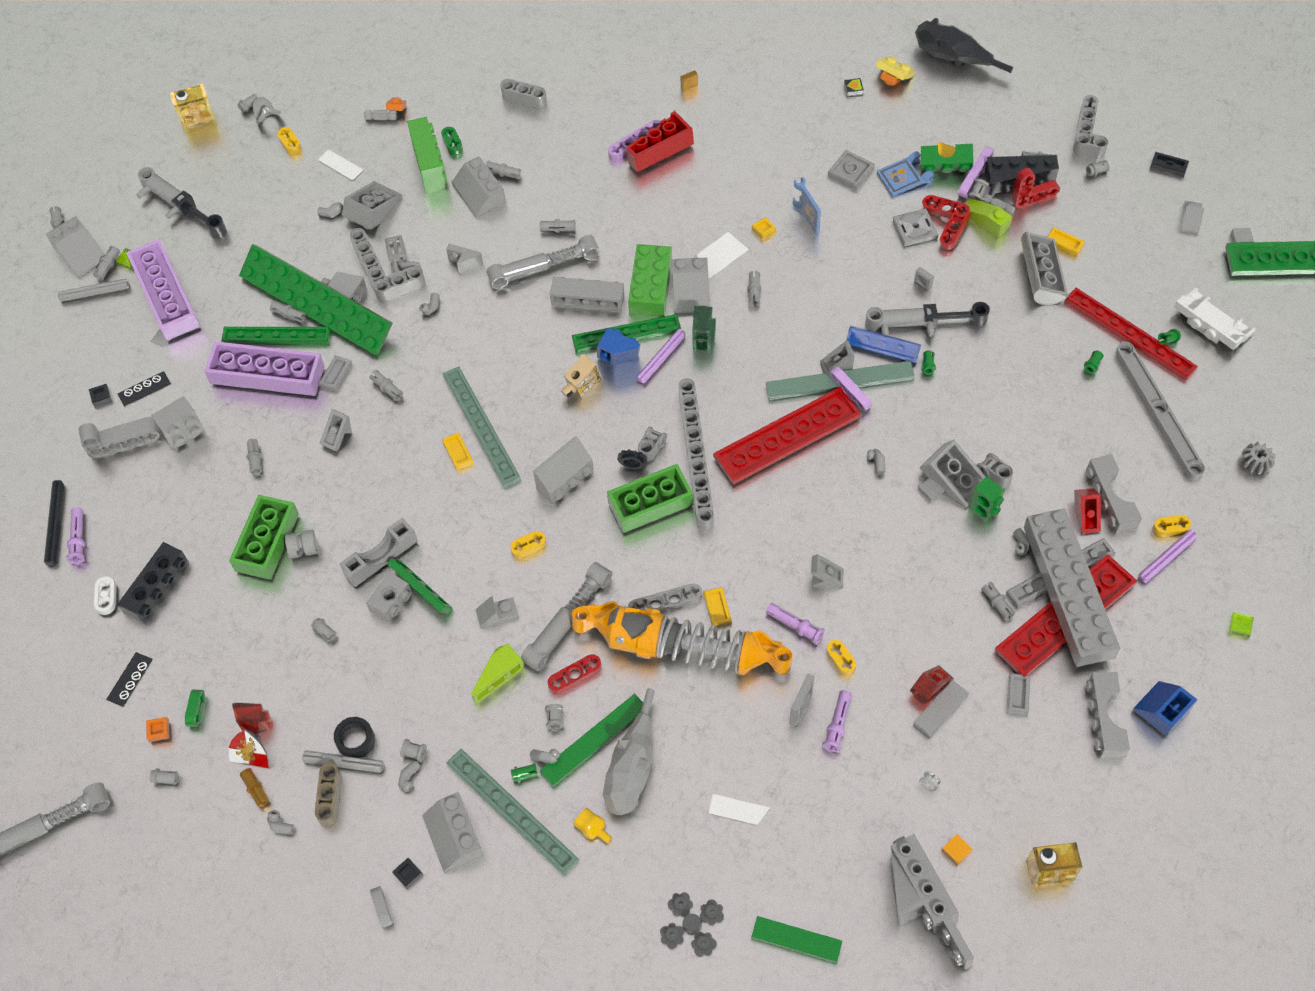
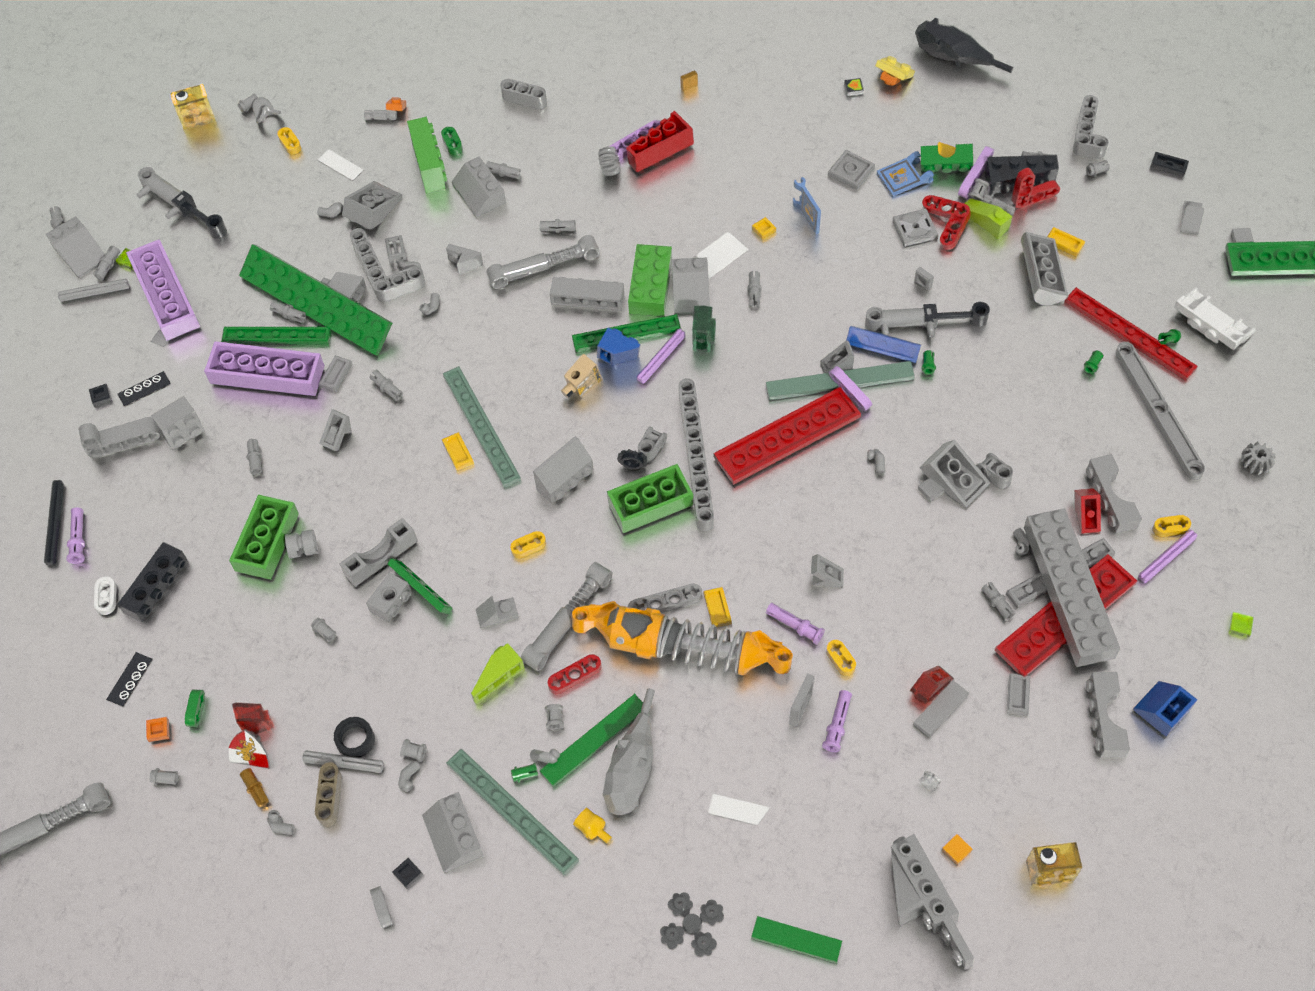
(609, 161): none -> light grey gear
(987, 499): green brick -> none

